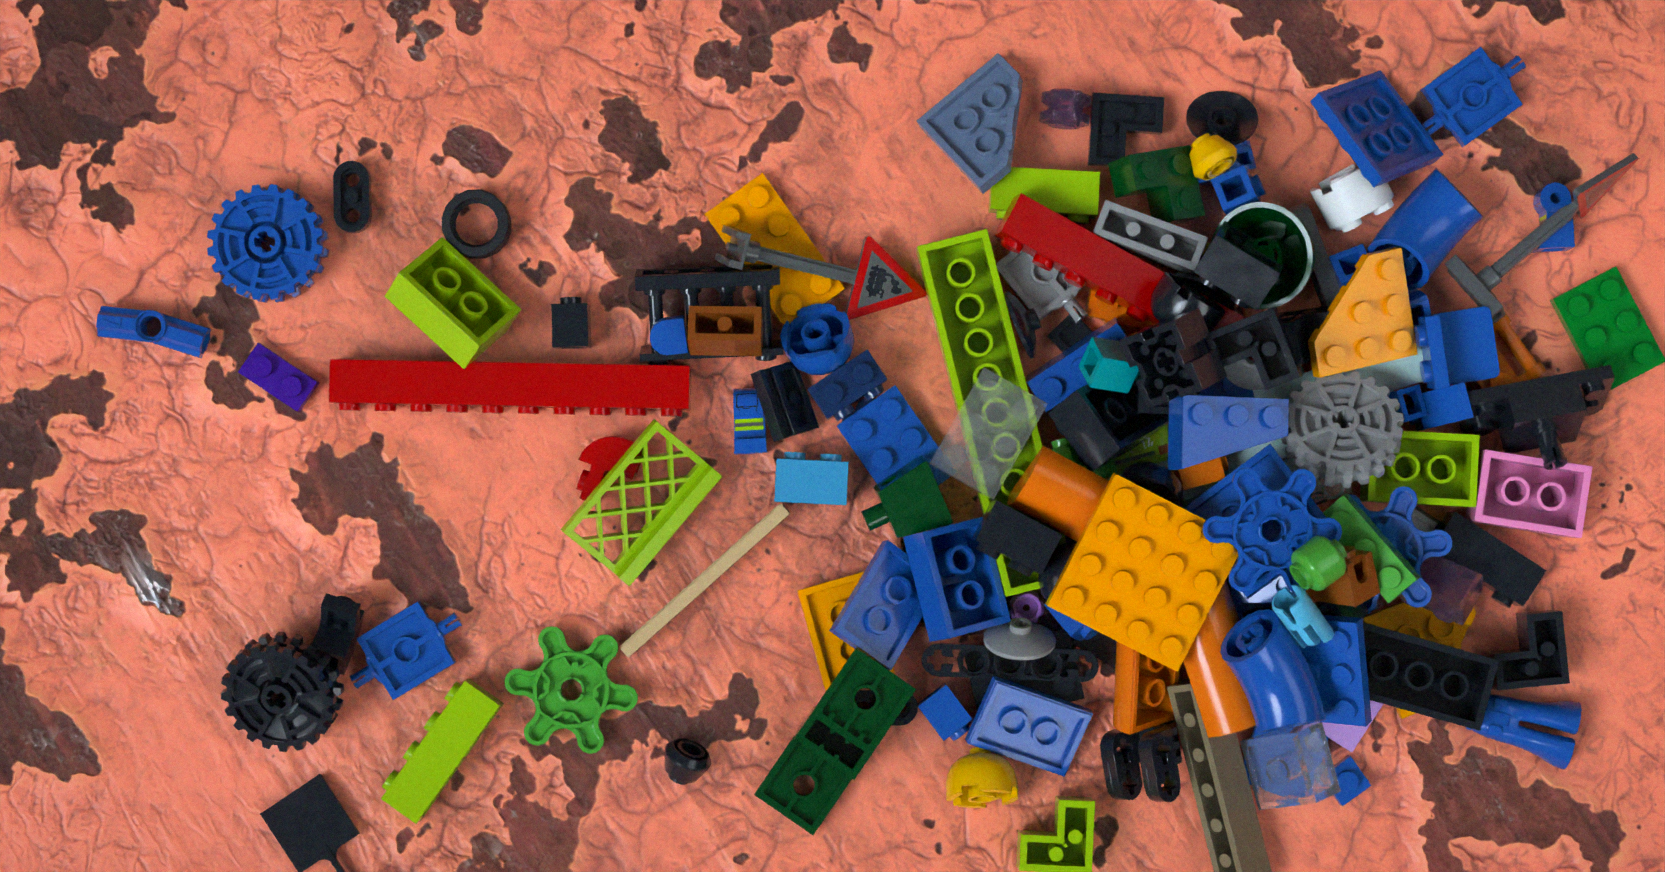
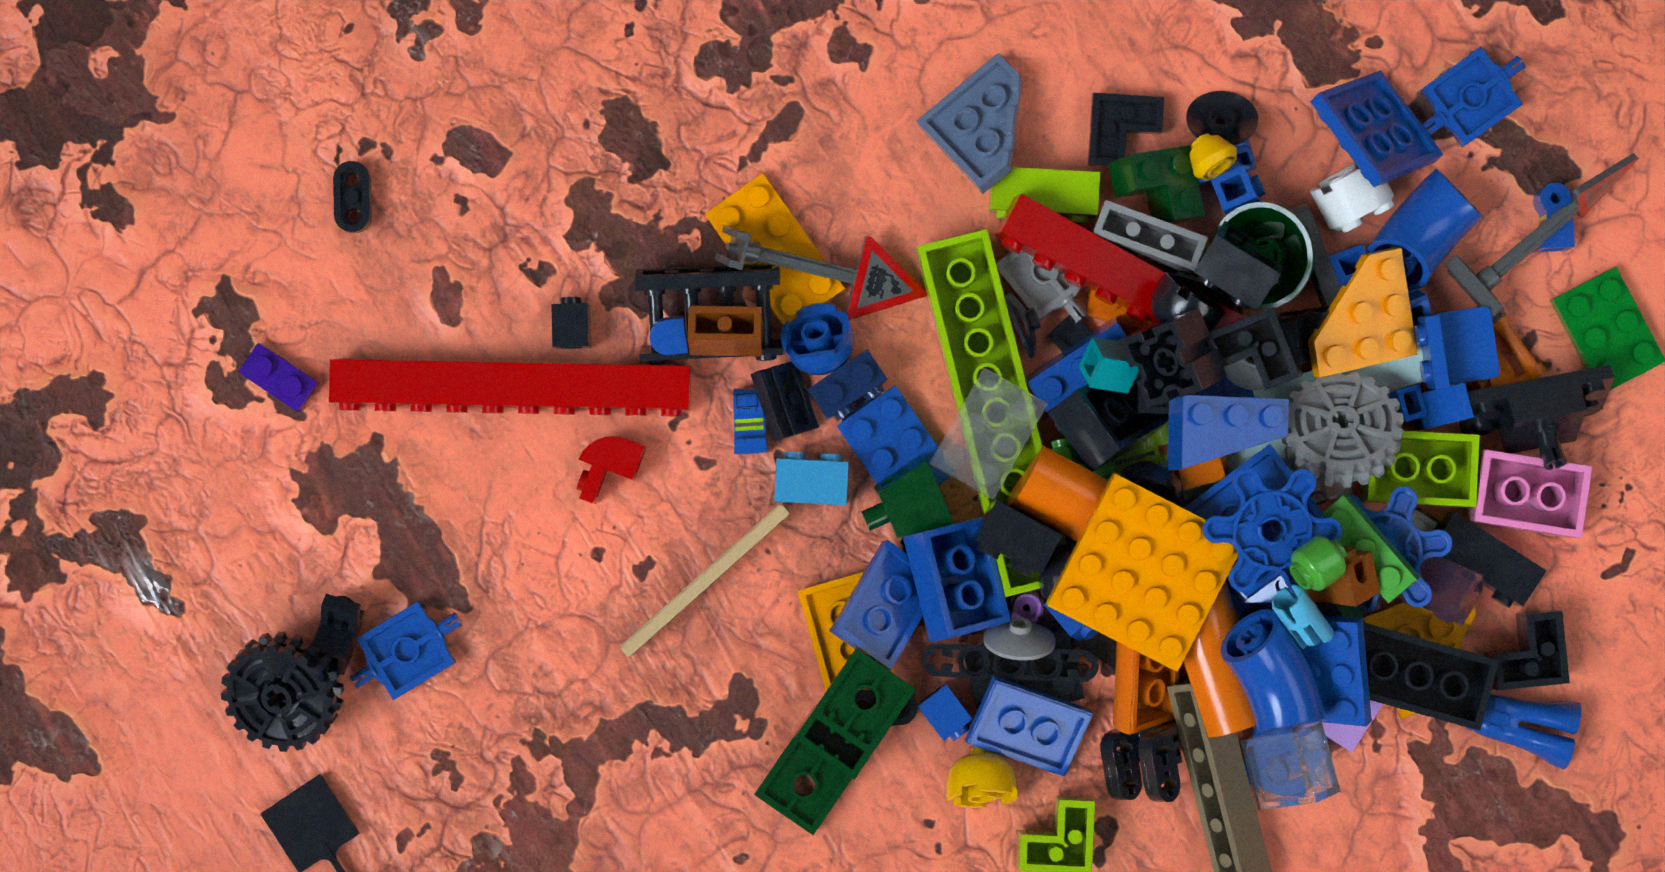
(132, 325): blue piece -> none
(243, 229): blue piece -> none
(441, 751): lime brick -> none
(452, 302): lime brick -> none
(473, 197): black tyre -> none
(557, 711): bright green plate -> none
(662, 523): lime fence -> none
(686, 760): black cone -> none
(1065, 109): clear purple wheel -> none
(1350, 779): blue plate -> none

